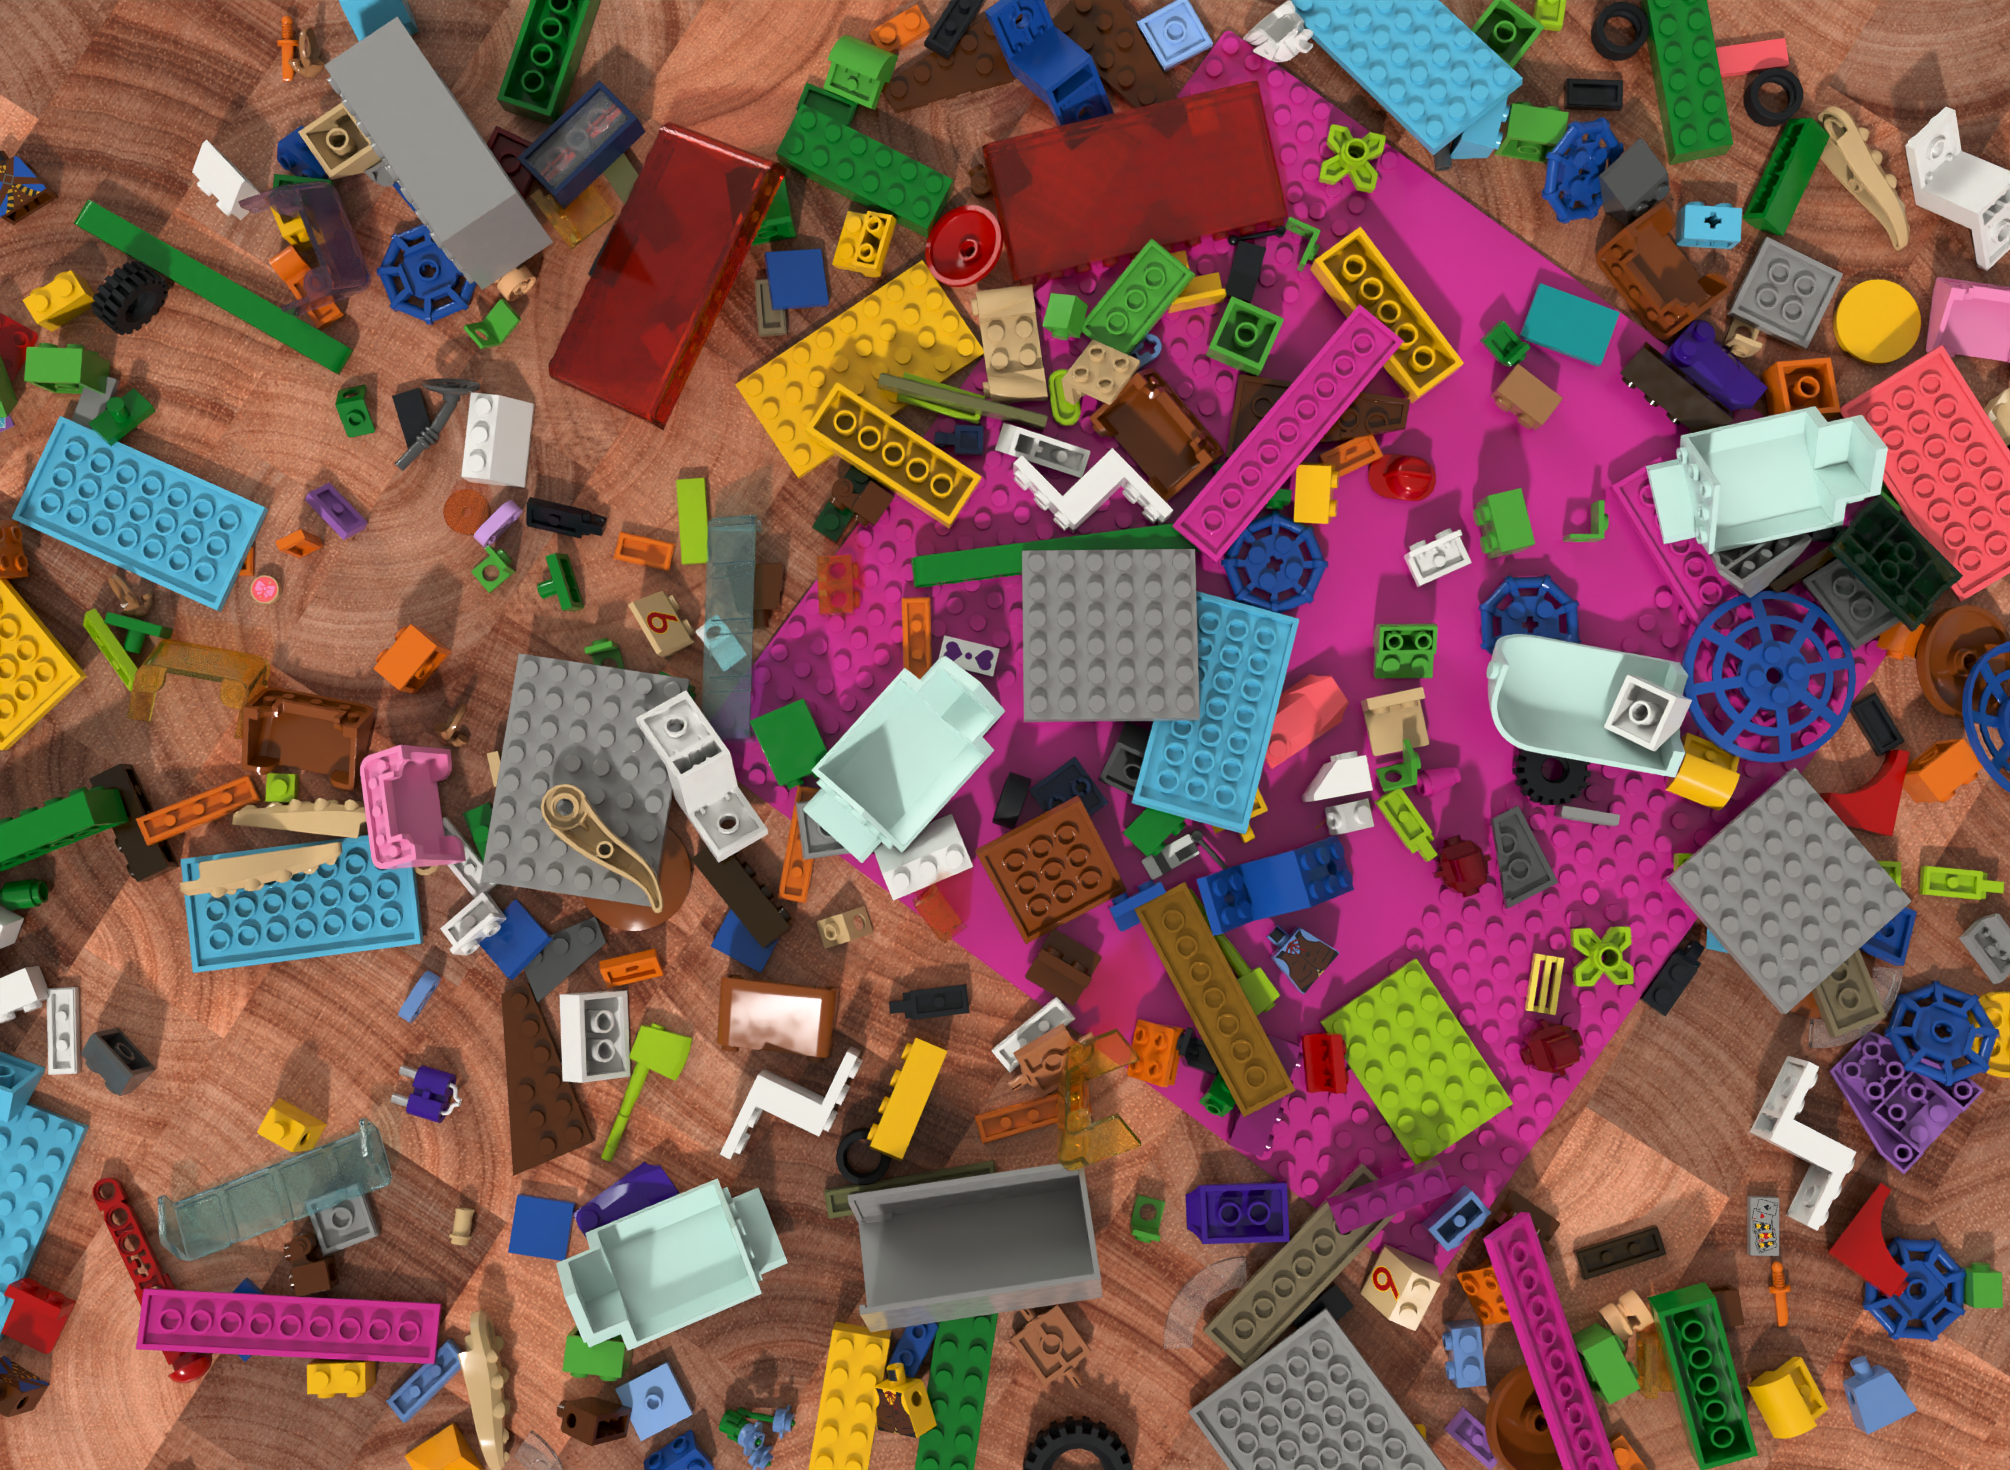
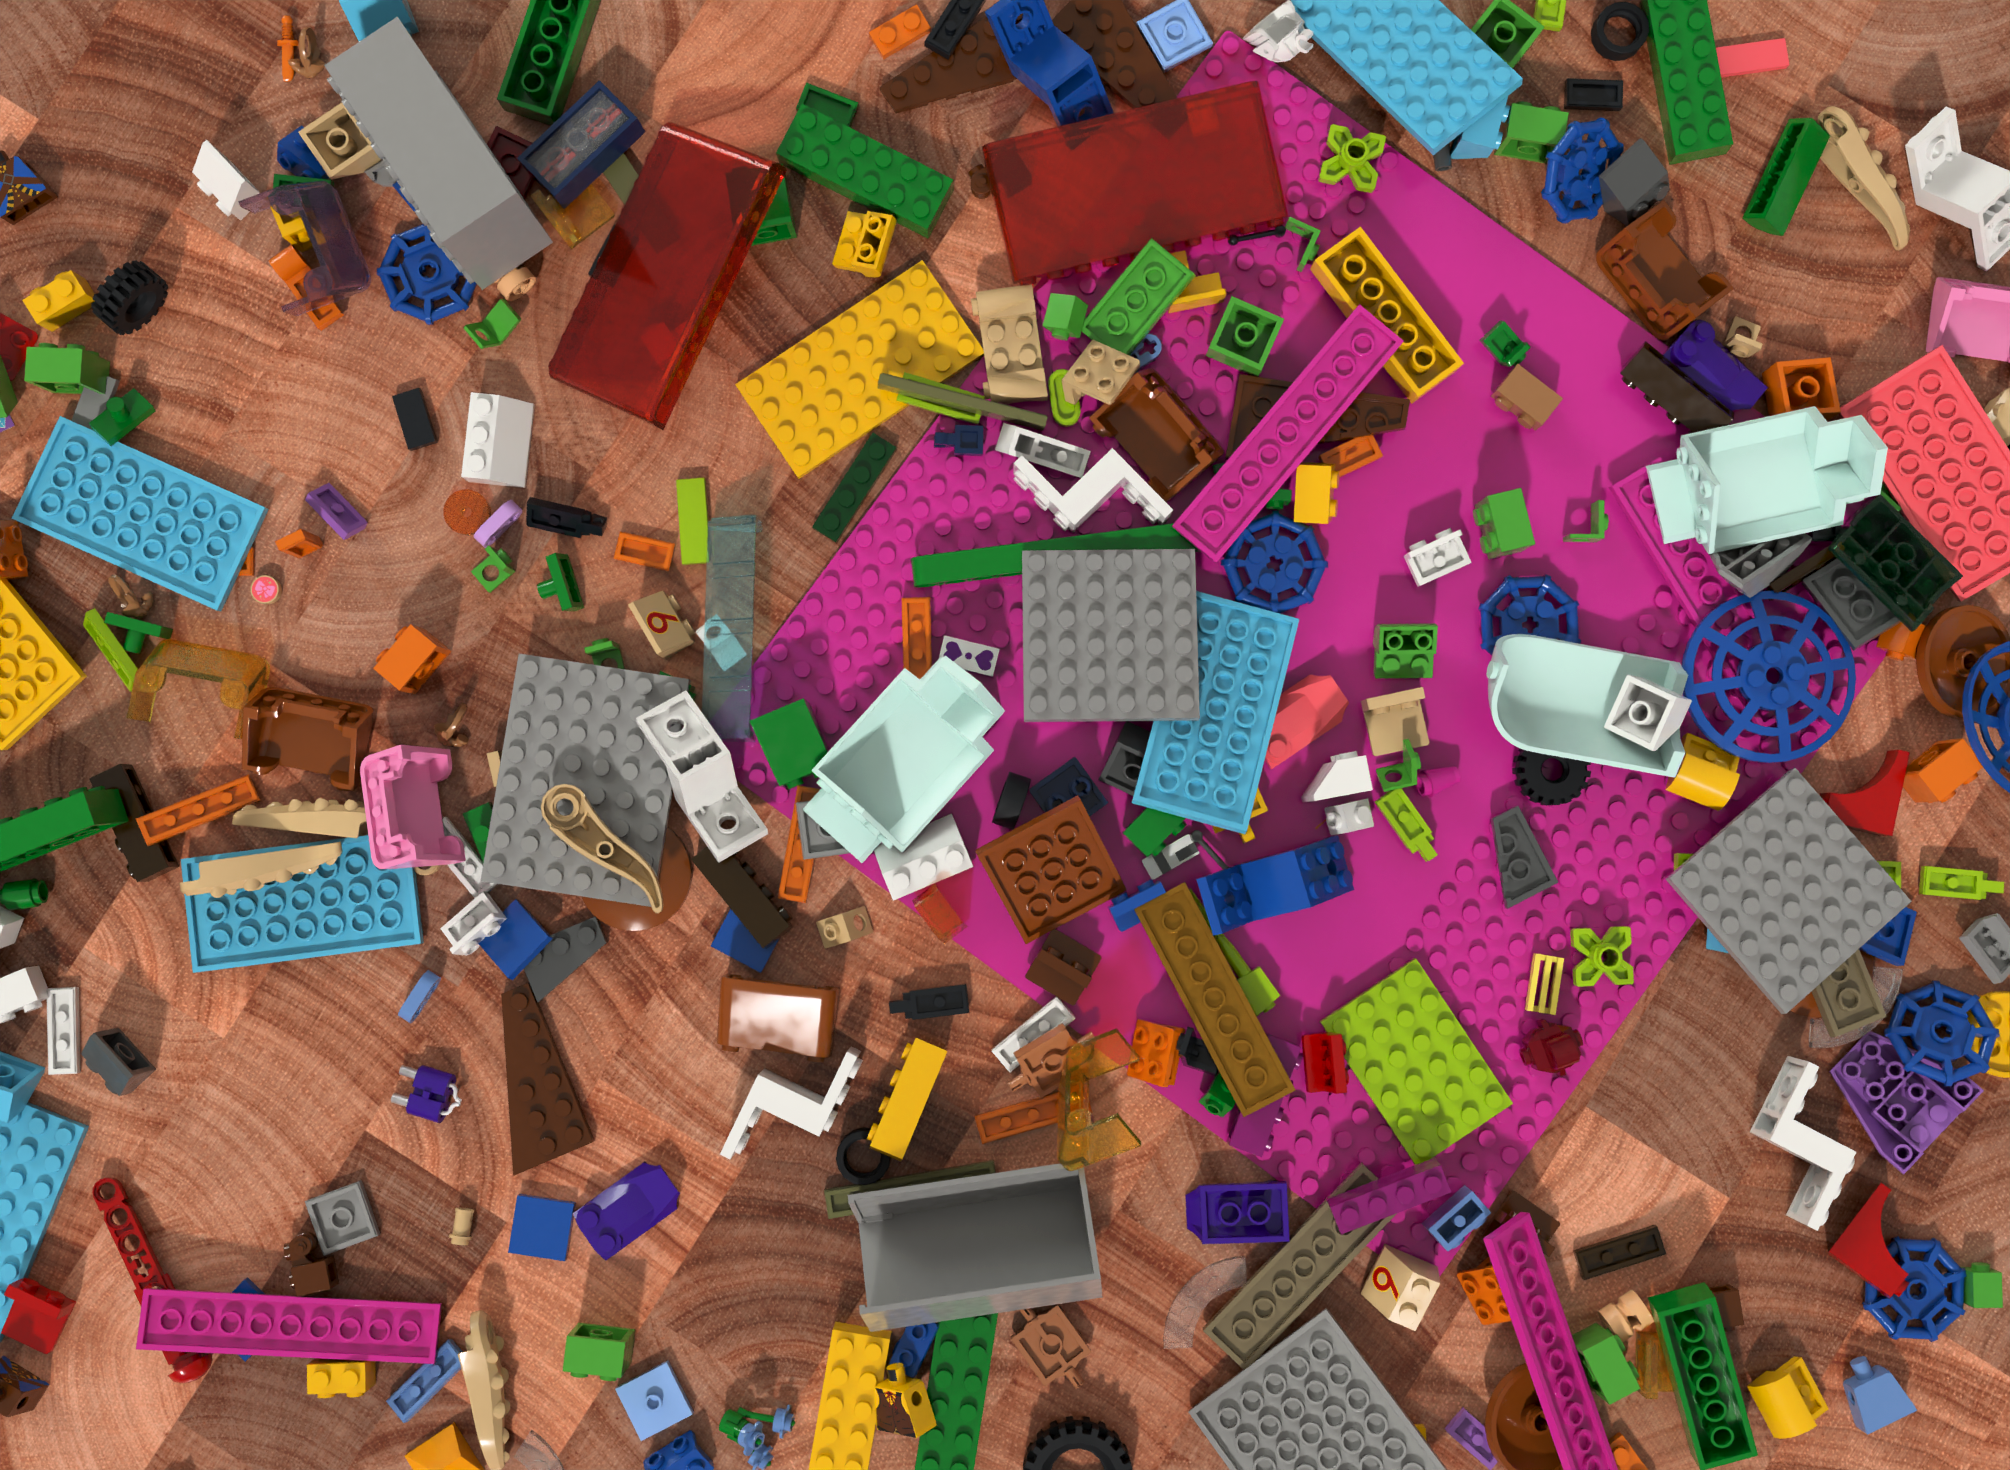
(213, 287): green beam -> none
(274, 1195): clear light blue piece -> none
(281, 787): lime plate -> none
(288, 1126): yellow torso -> none
(354, 411): green bracket -> none
(451, 391): dark grey dish -> none
(594, 1036): white slope -> none
(594, 1420): reddish brown torso -> none
(631, 968): orange plate -> none
(654, 1050): lime piece -> none
(670, 1265): light aqua panel -> none
(767, 592): reddish brown torso -> none
(769, 321): dark tan tile -> none
(796, 279): blue tile -> none
(830, 586): clear orange brick -> none
(859, 70): bright green brick -> none
(866, 506): reddish brown brick -> none
(893, 455): yellow brick -> none
(956, 237): red dish -> none
(1146, 1229): bright green bracket -> none
(1245, 271): black tile -> none
(1300, 956): torso -> none
(1330, 1298): black tile -> none
(1402, 477): red piece -> none
(1461, 866): dark red piece -> none
(1465, 1353): medium blue brick -> none
(1569, 325): teal tile -> none
(1586, 815): light grey tile -> none
(1673, 978): black hinge -> none
(1694, 232): medium azure brick -> none
(1763, 1225): light grey tile -> none
(1779, 1290): orange piece -> none
(1785, 294): light grey plate -> none
(1788, 82): black tyre -> none
(1876, 724): black tile -> none
(1877, 322): yellow tile -> none

